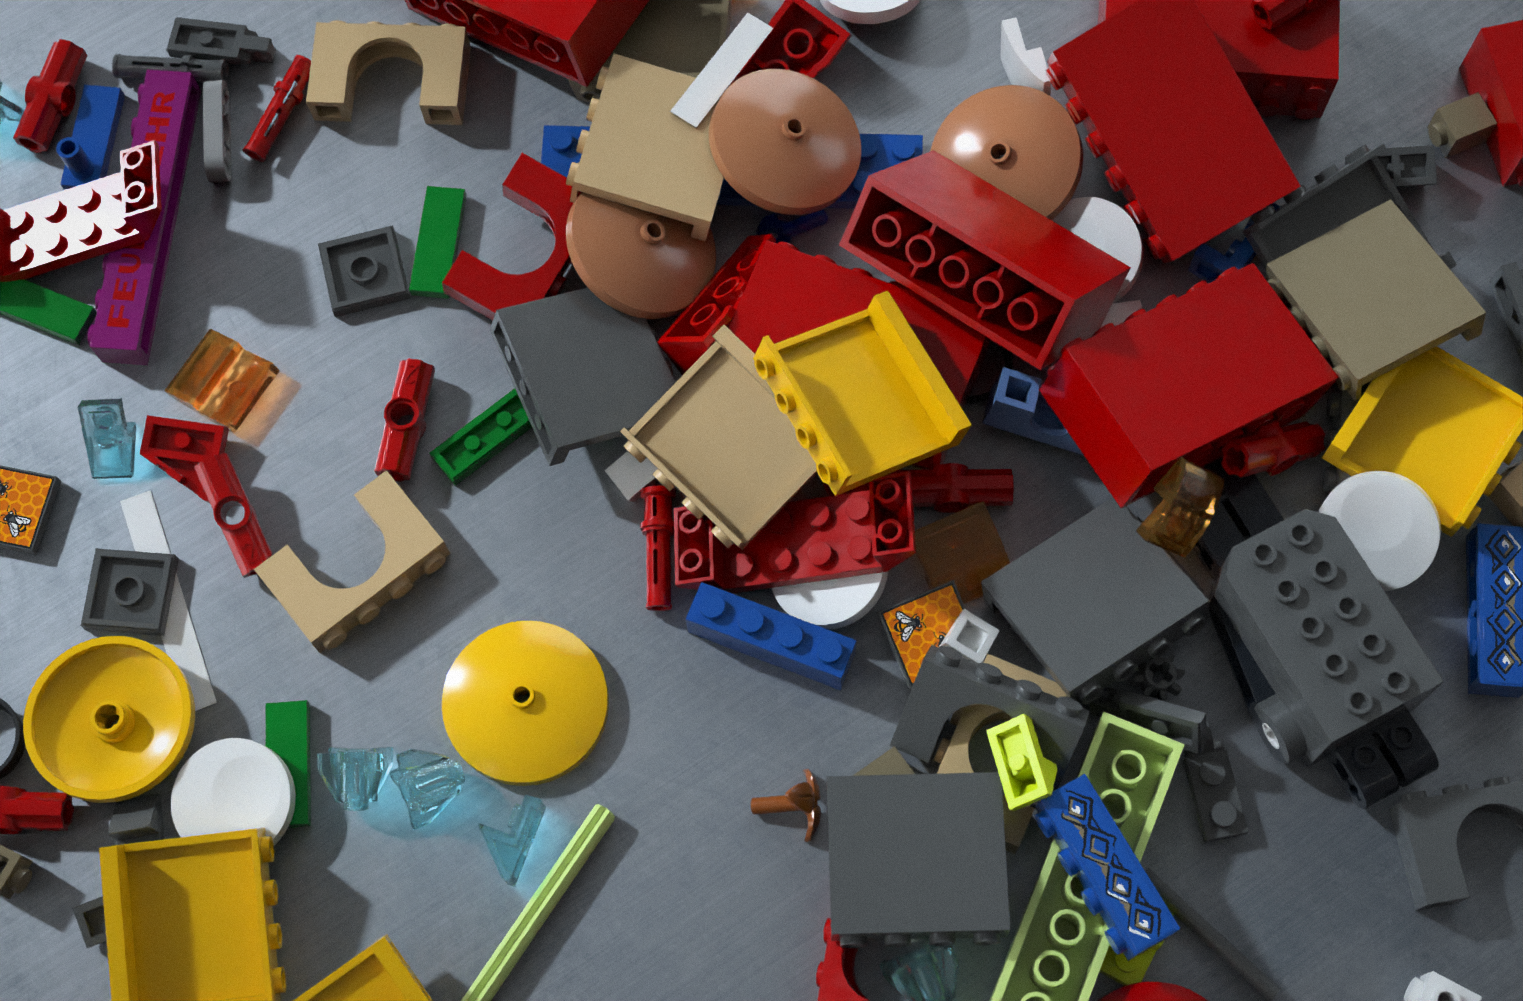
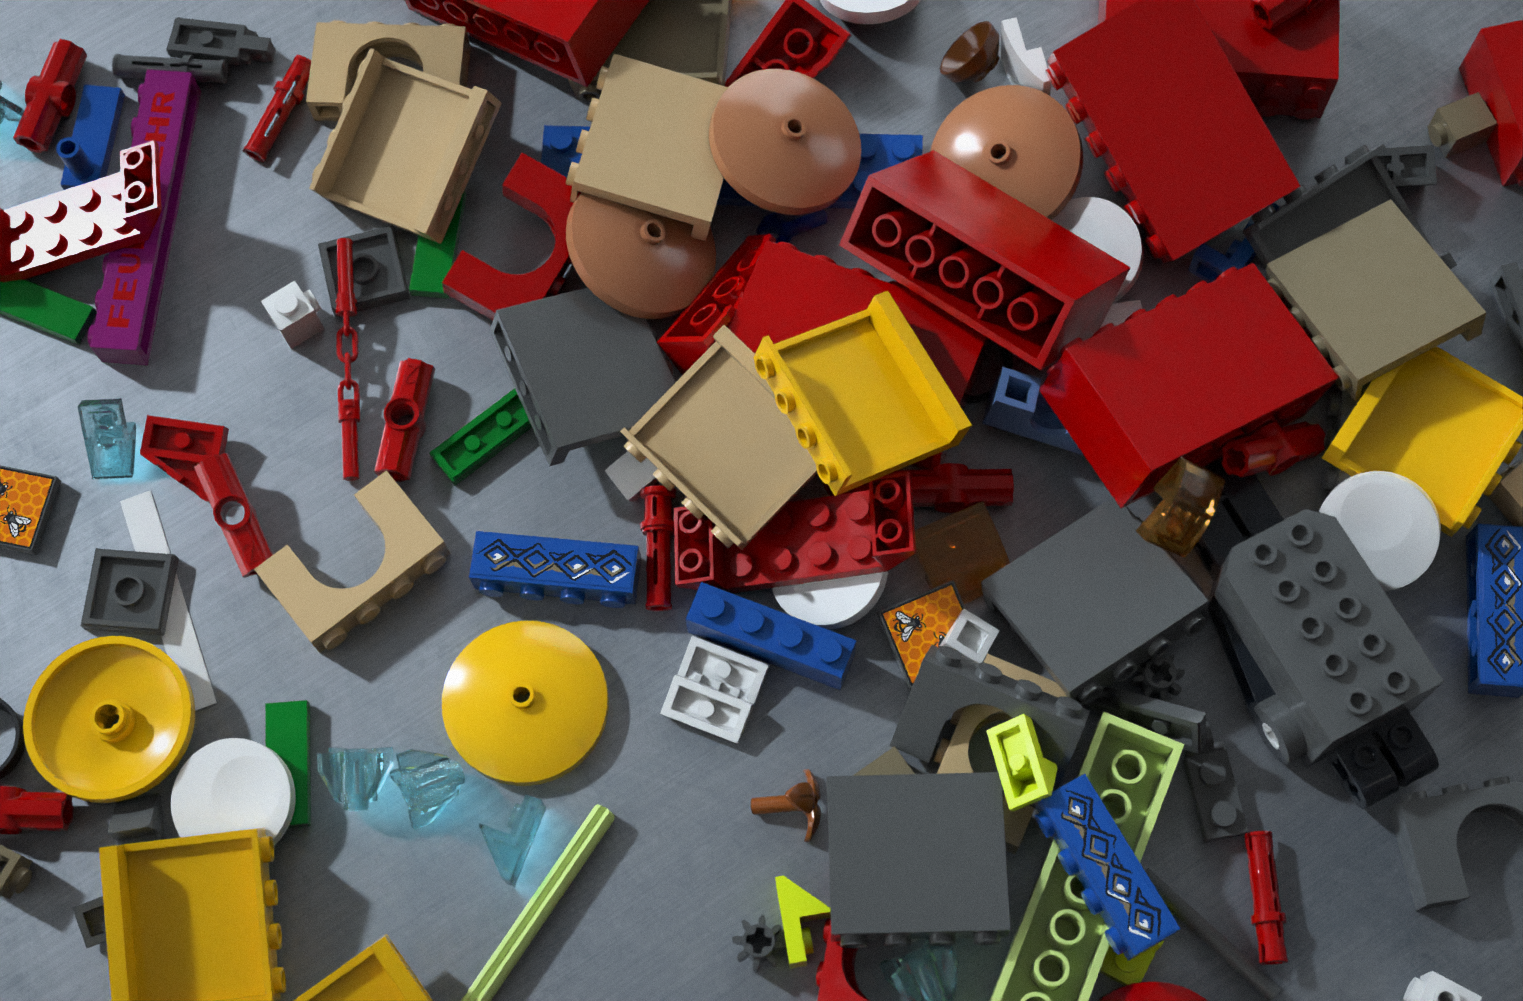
(217, 131): light grey beam -> none
(222, 380): clear orange slope -> none
(294, 313): none -> white brick
(347, 408): none -> red piece
(405, 146): none -> tan panel
(555, 569): none -> blue brick
(715, 689): none -> white slope
(721, 70): white sticker -> none
(767, 951): none -> dark grey gear
(795, 908): none -> neon yellow slope
(972, 54): none -> reddish brown piece
(1266, 903): none -> red pin

